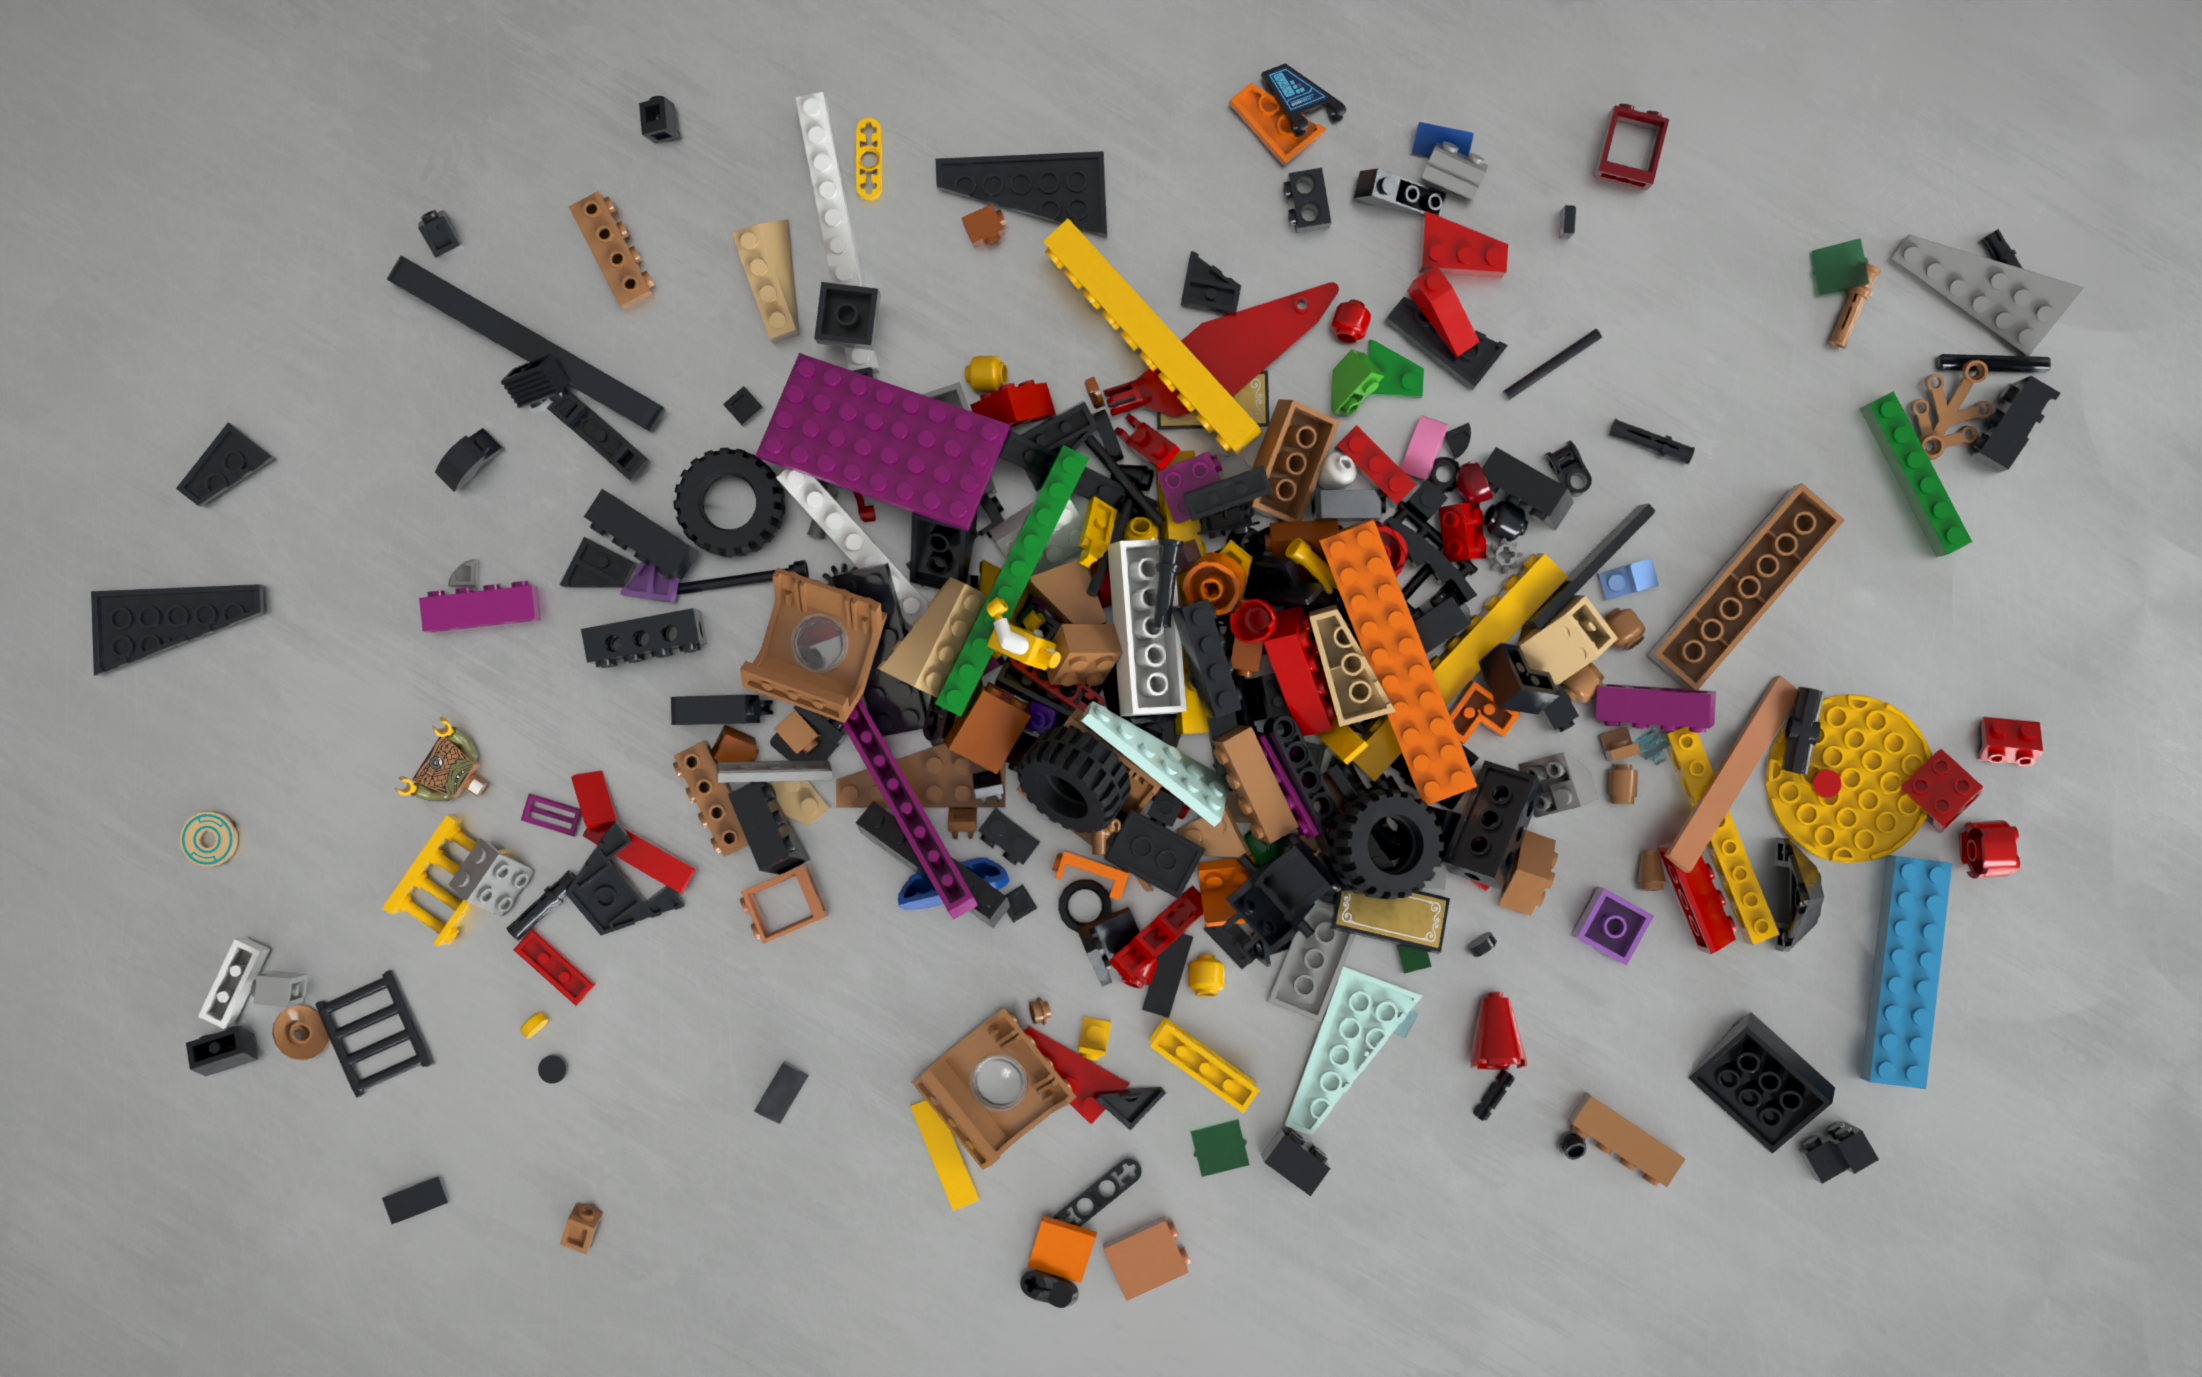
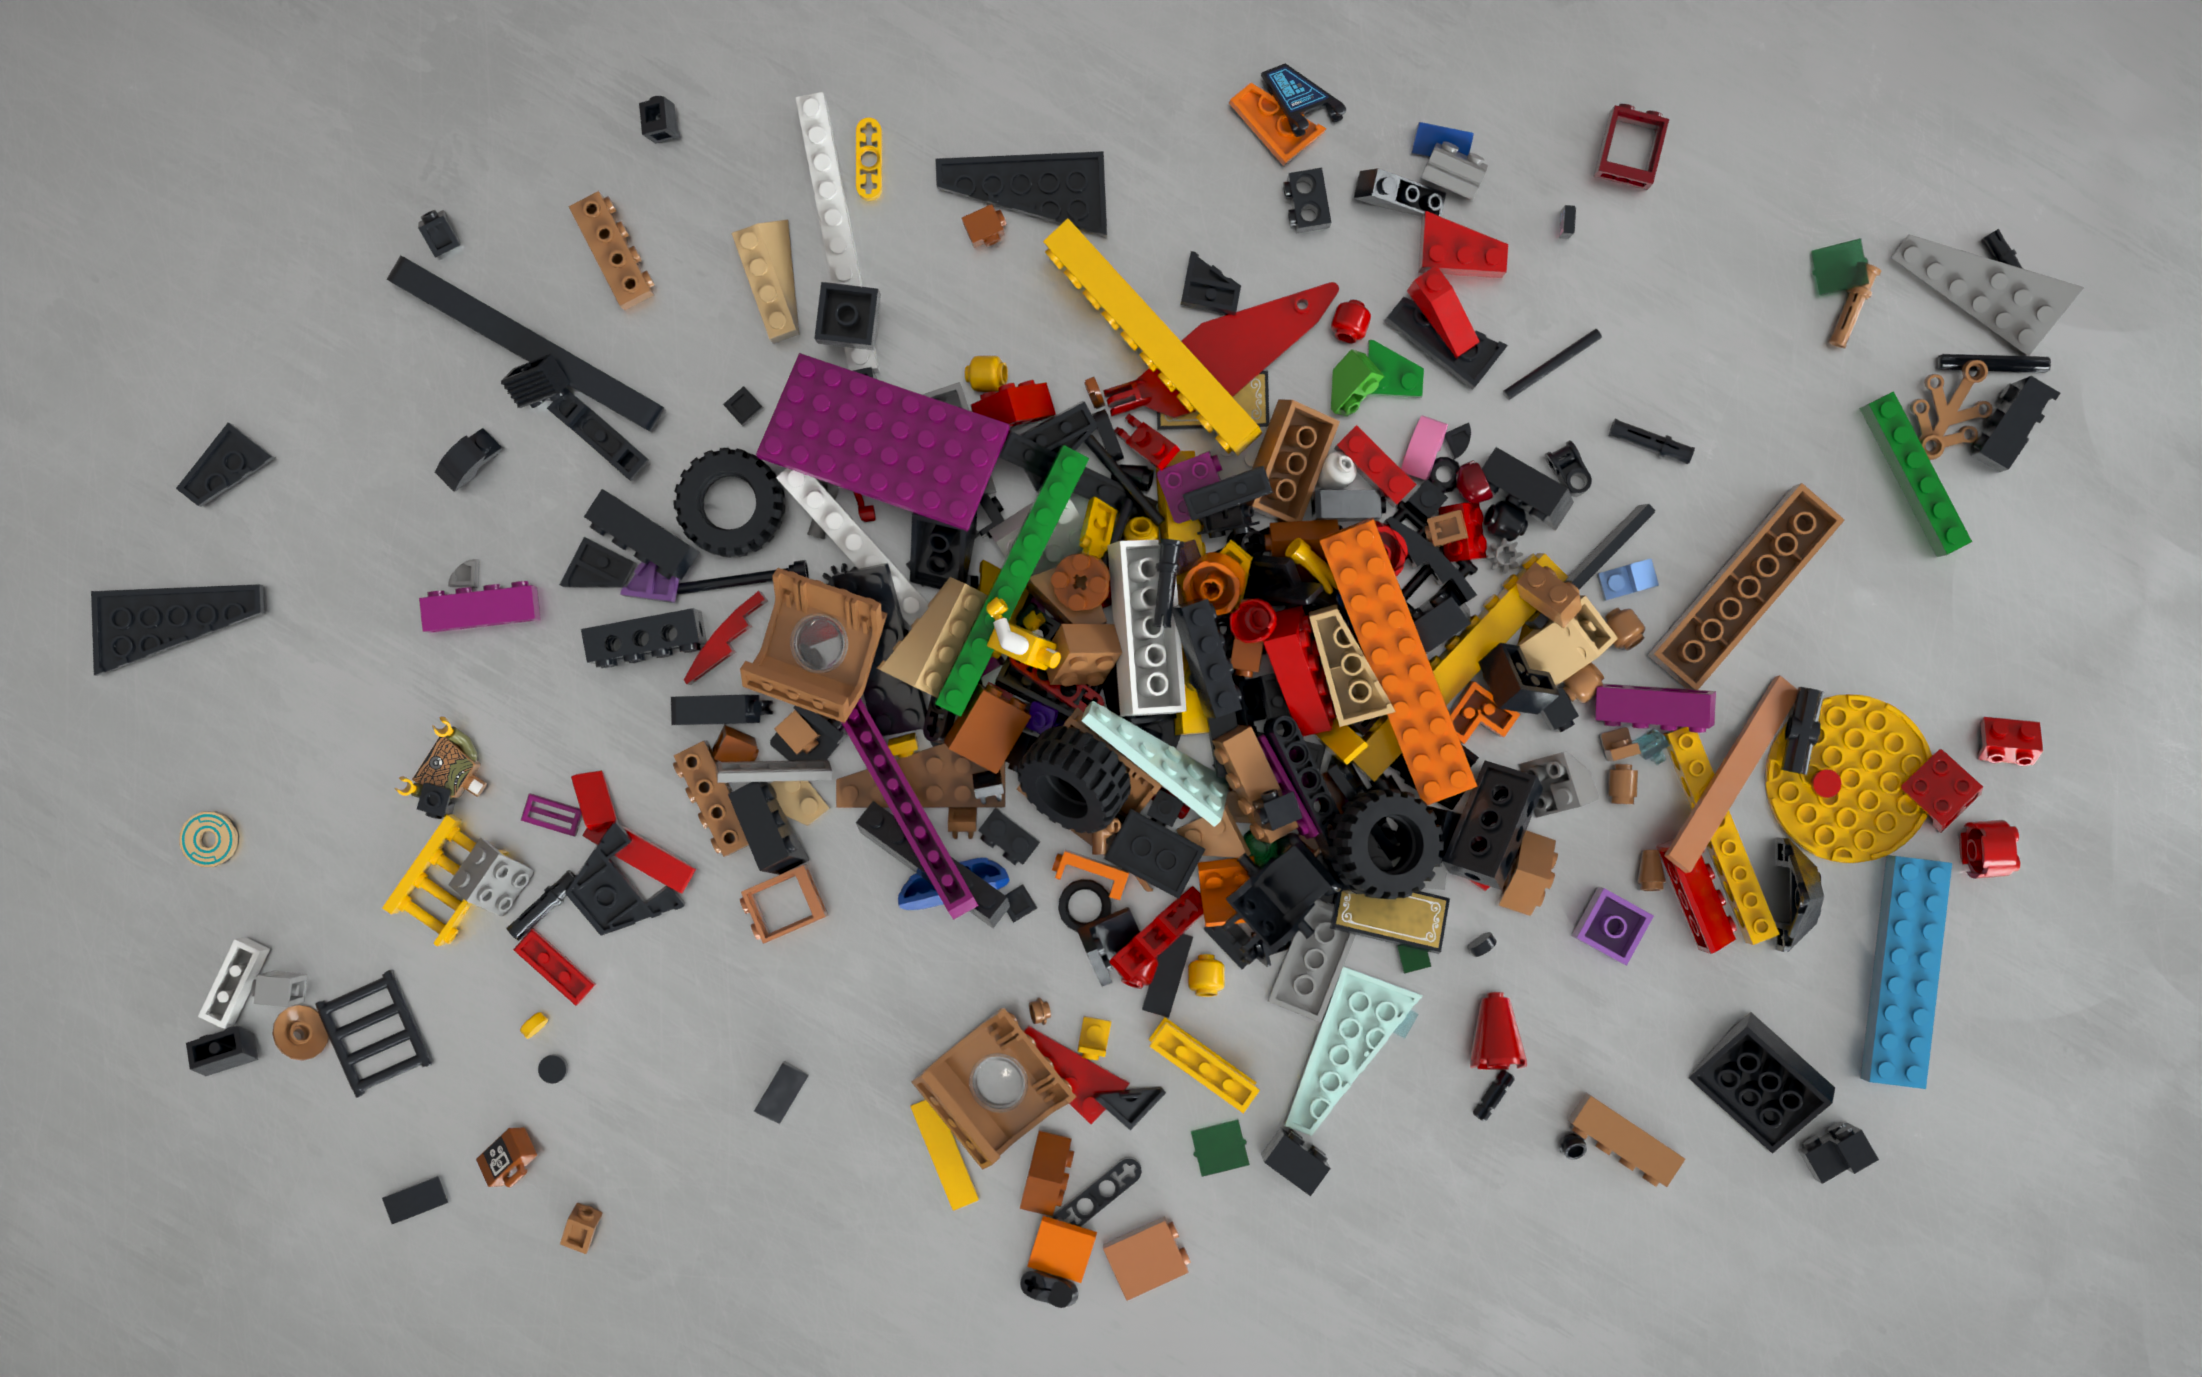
(435, 801): none -> black bracket
(506, 1158): none -> dark orange piece
(718, 646): none -> red slope
(903, 745): none -> yellow plate
(1046, 1175): none -> dark orange brick
(1065, 582): none -> dark orange plate
(1276, 809): none -> black brick
(1446, 528): none -> medium nougat bracket
(1549, 594): none -> medium nougat brick

